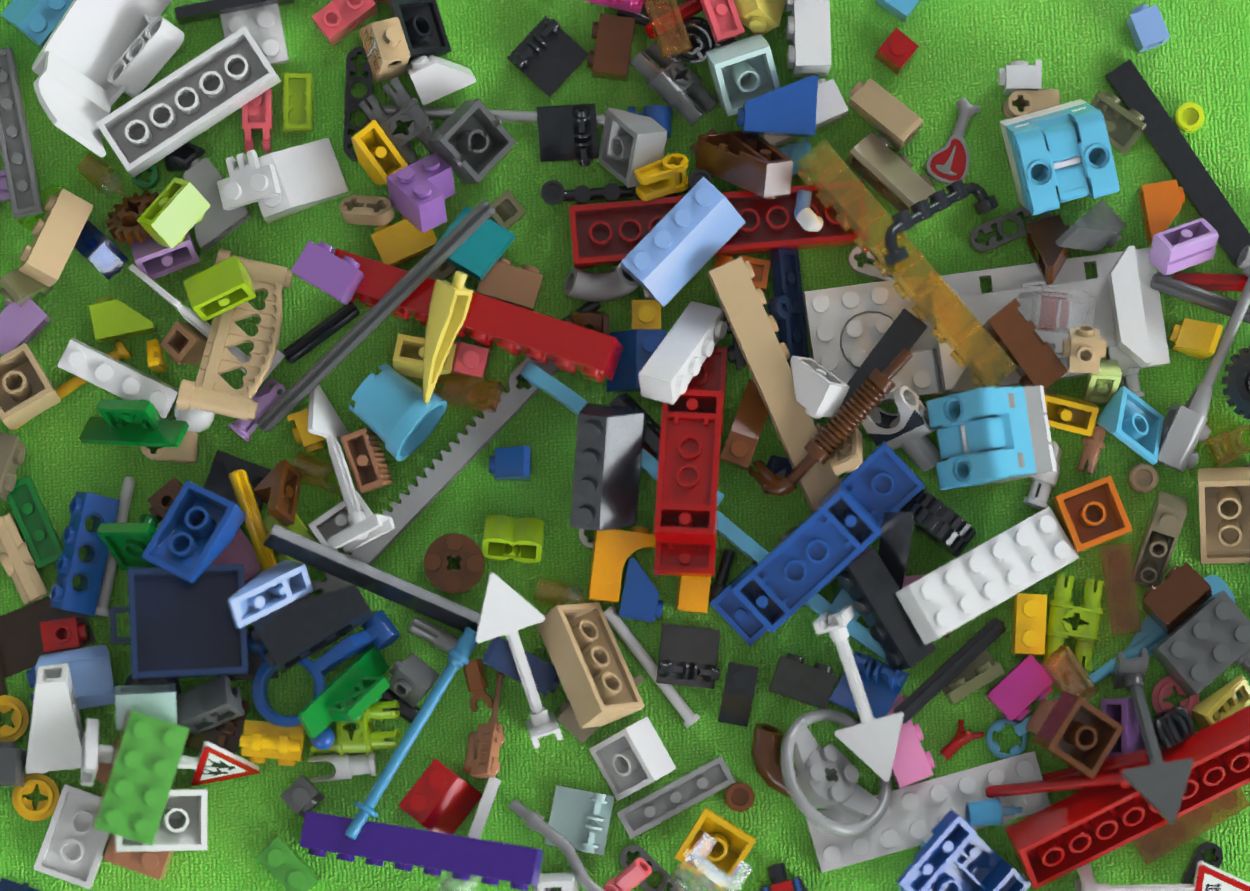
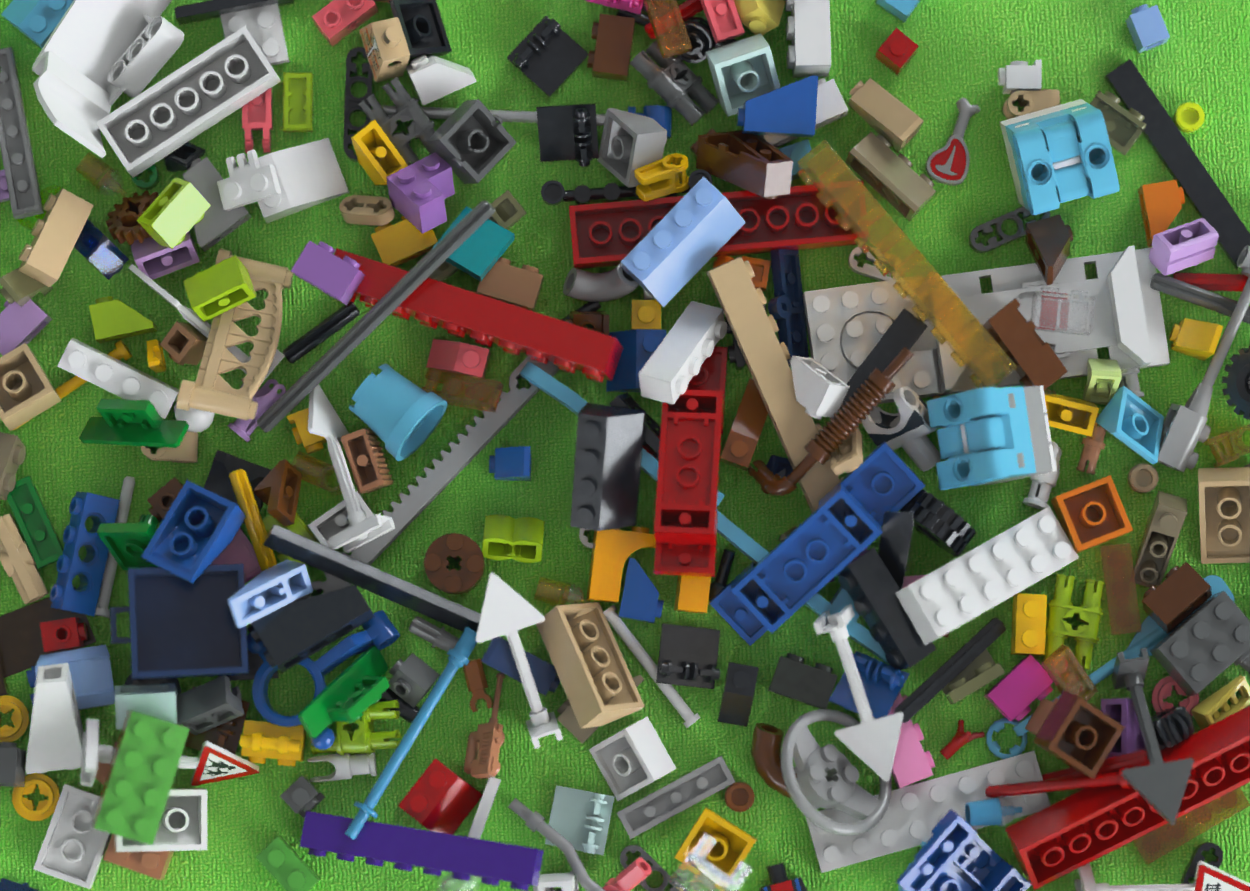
(409, 356): light yellow slope -> none
(445, 318): light yellow piece -> none
(804, 214): arm -> none
(923, 211): black bar -> none
(1084, 349): tan brick -> none
(1093, 230): dark grey slope -> none

